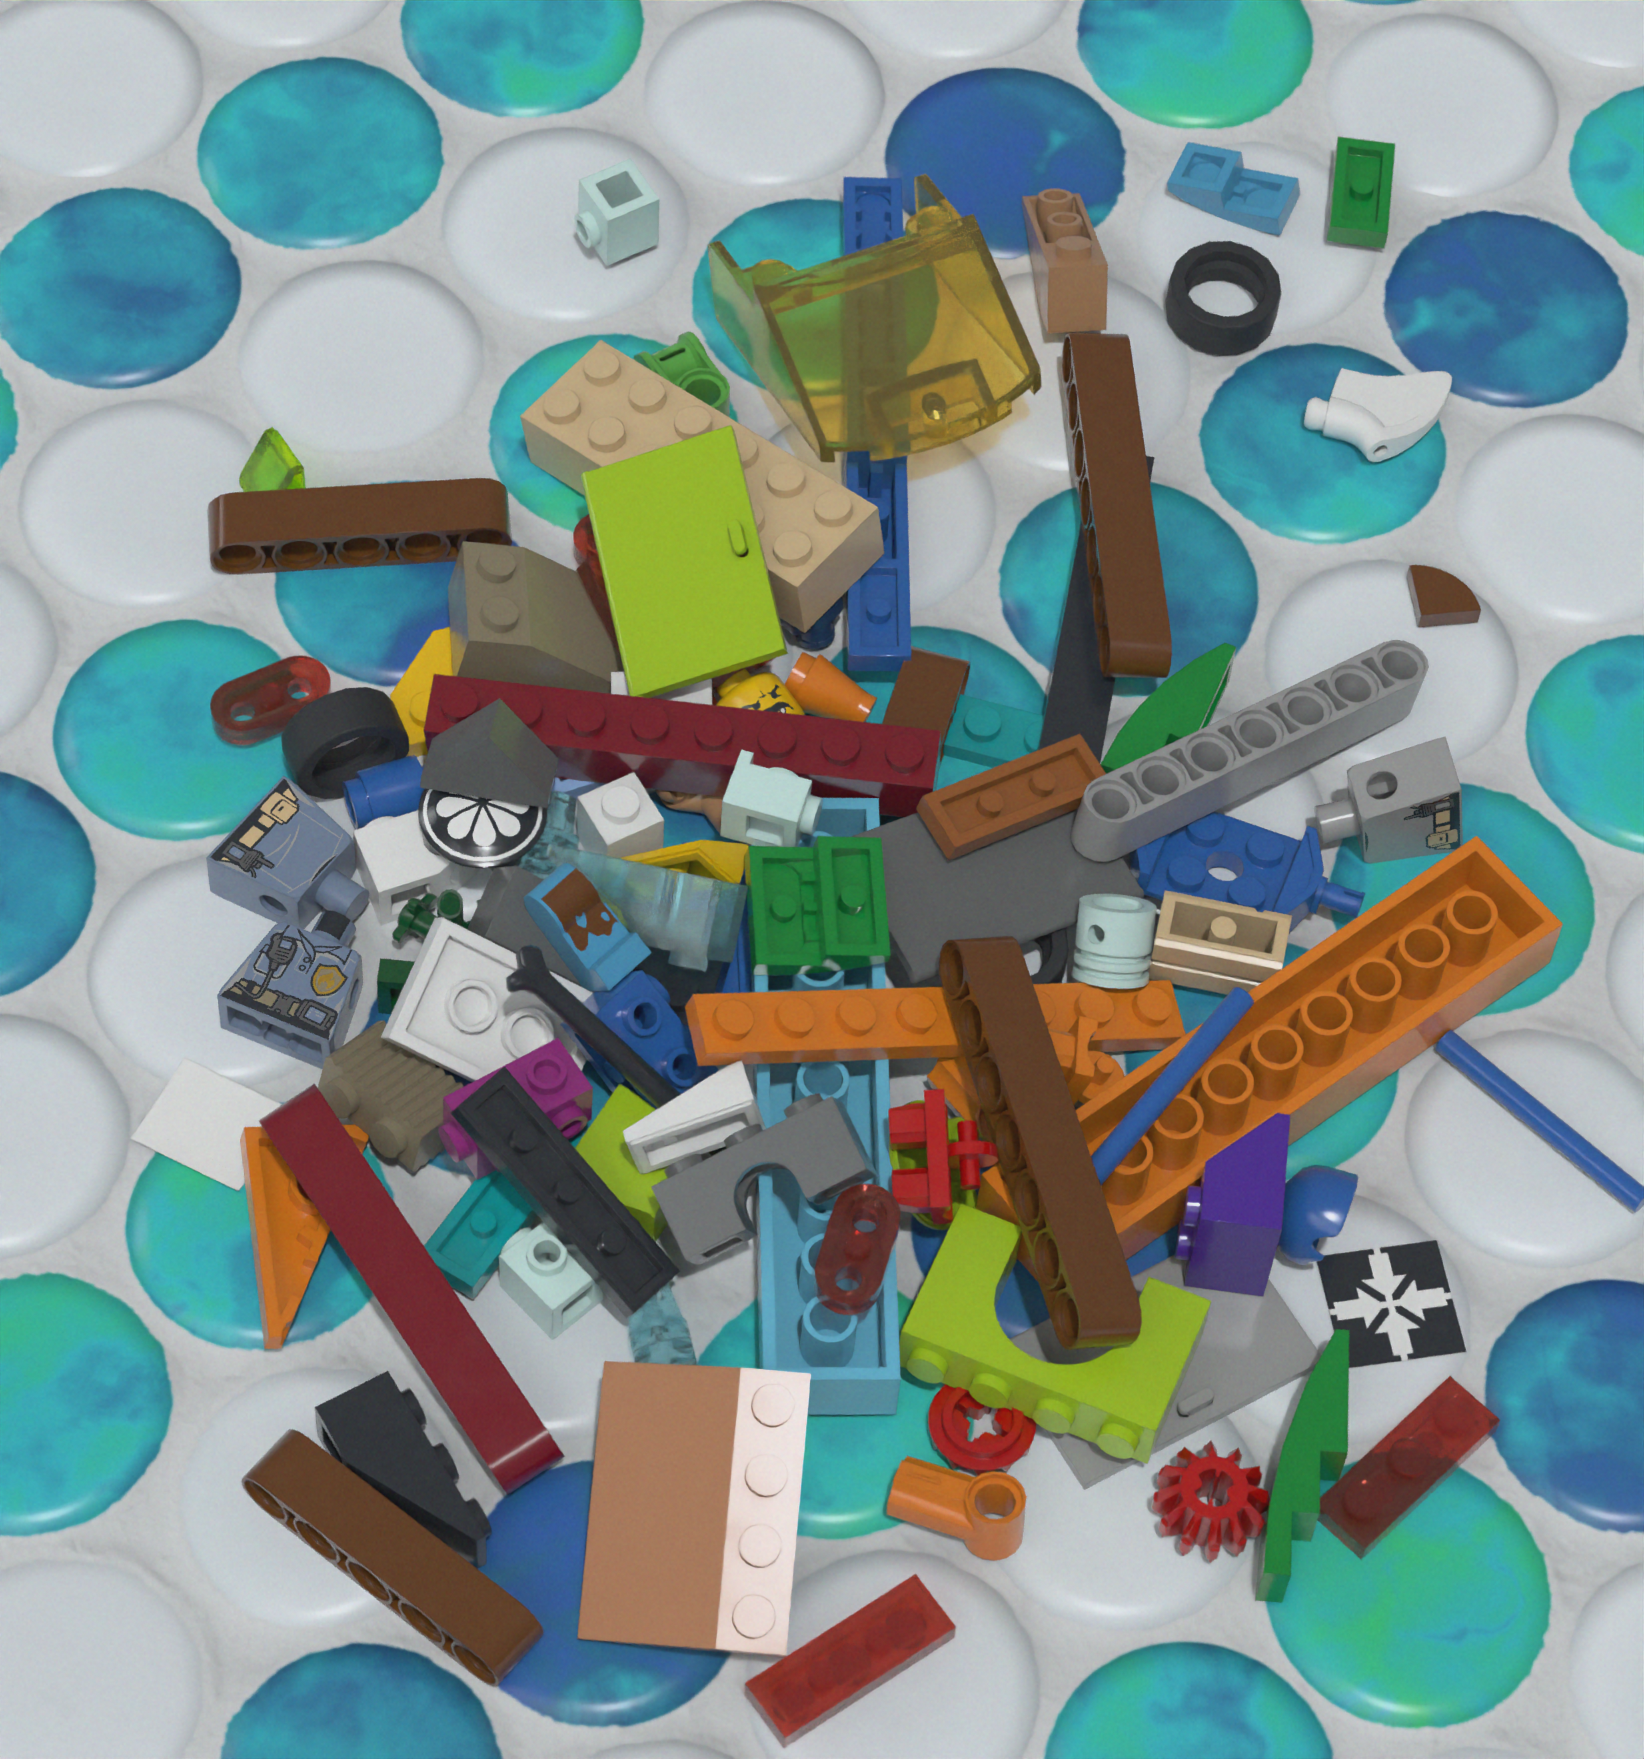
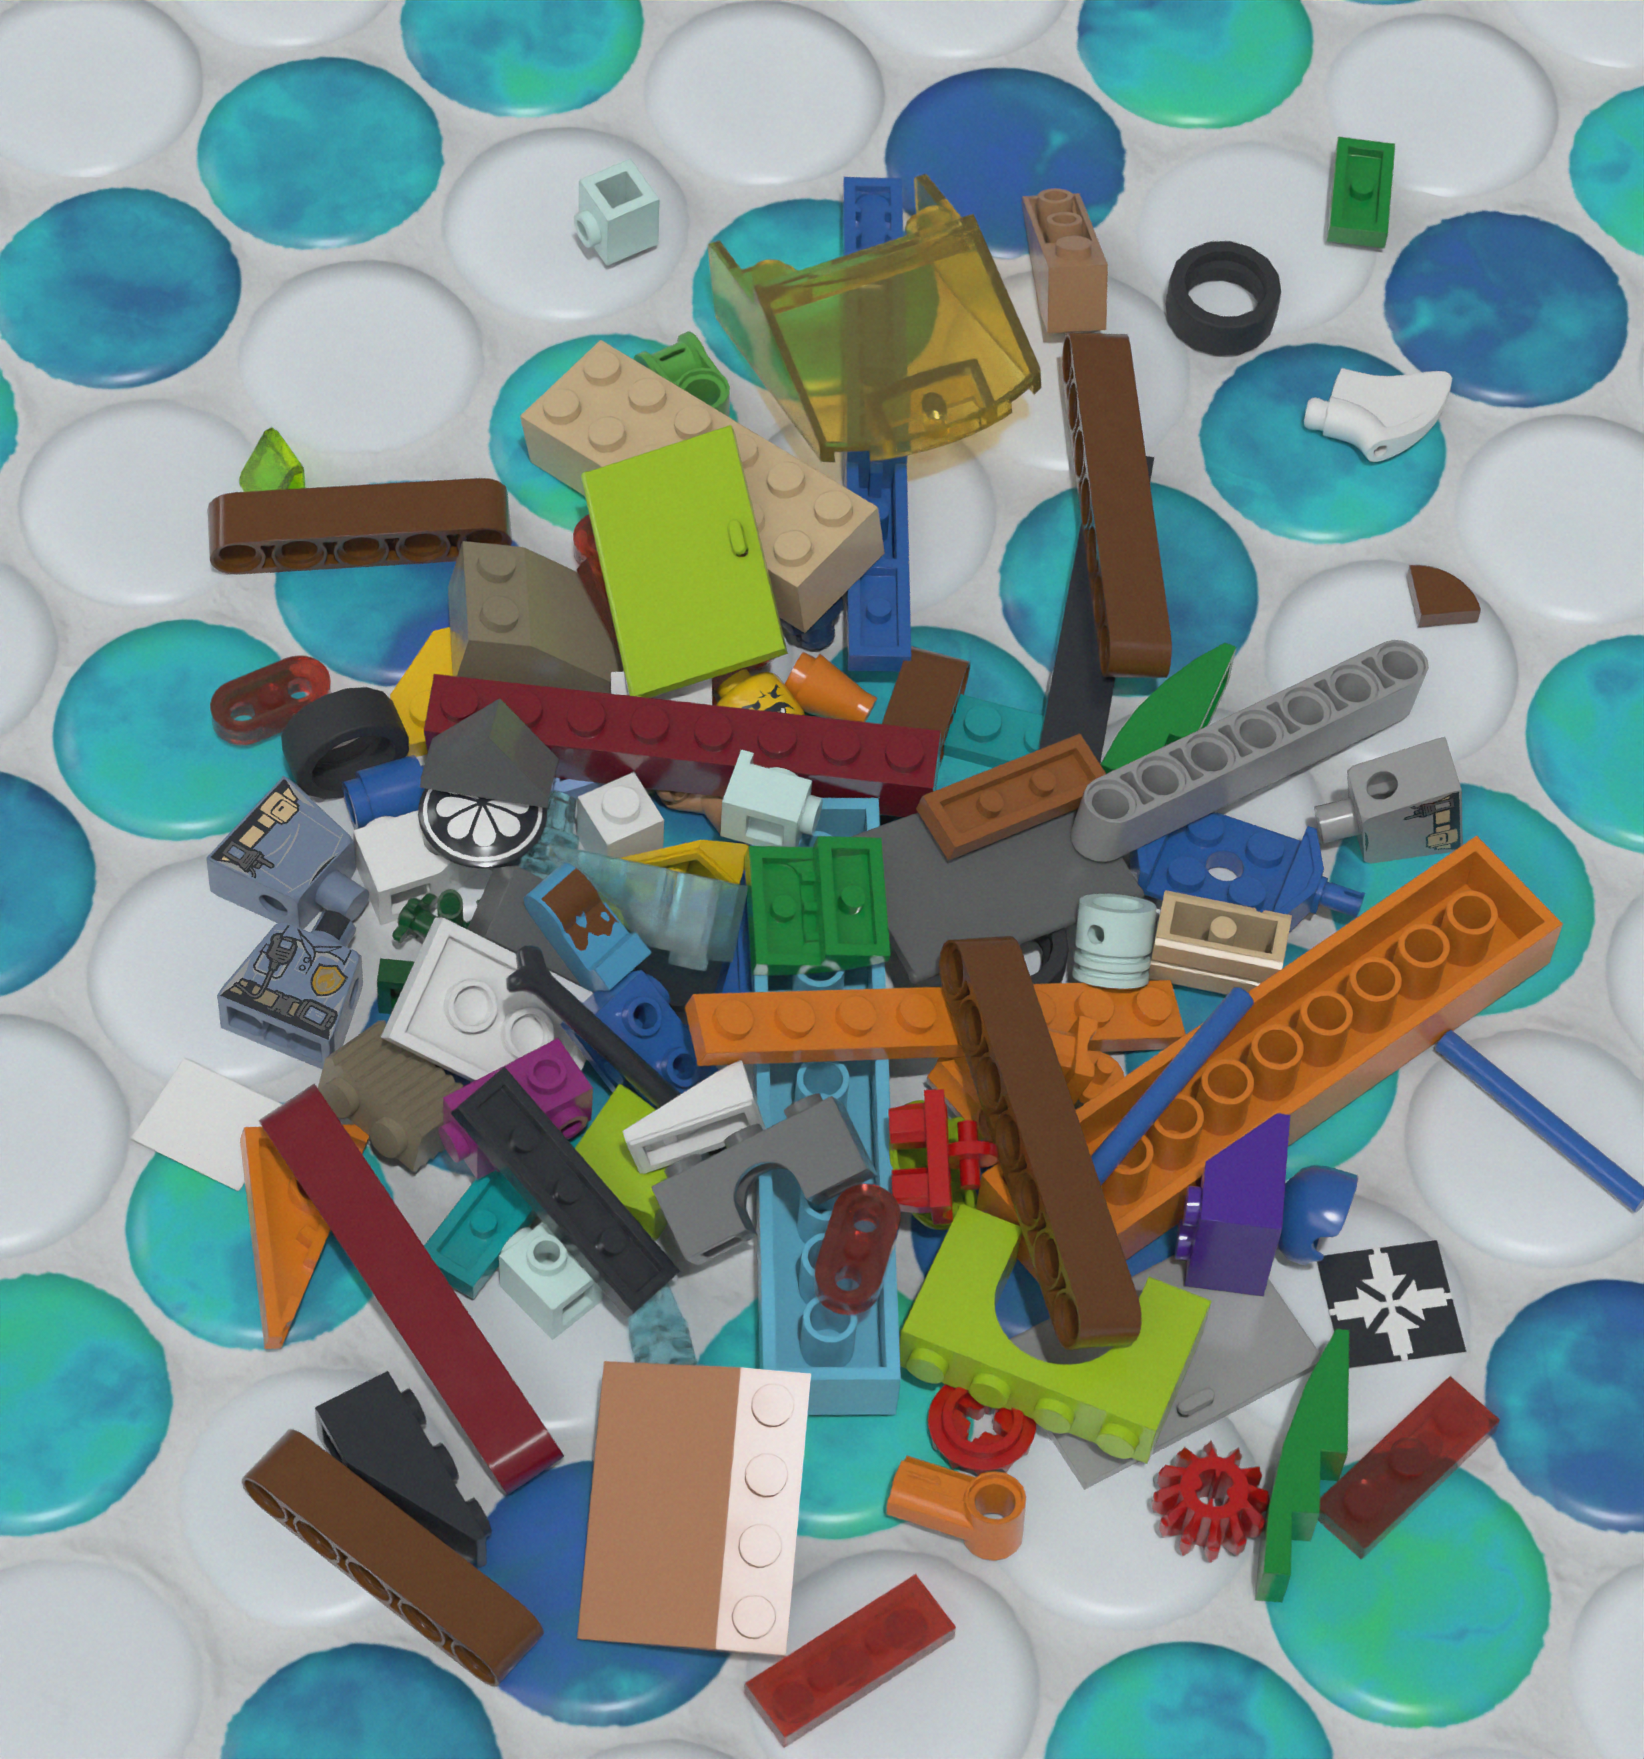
(1222, 186): dark azure slope -> none

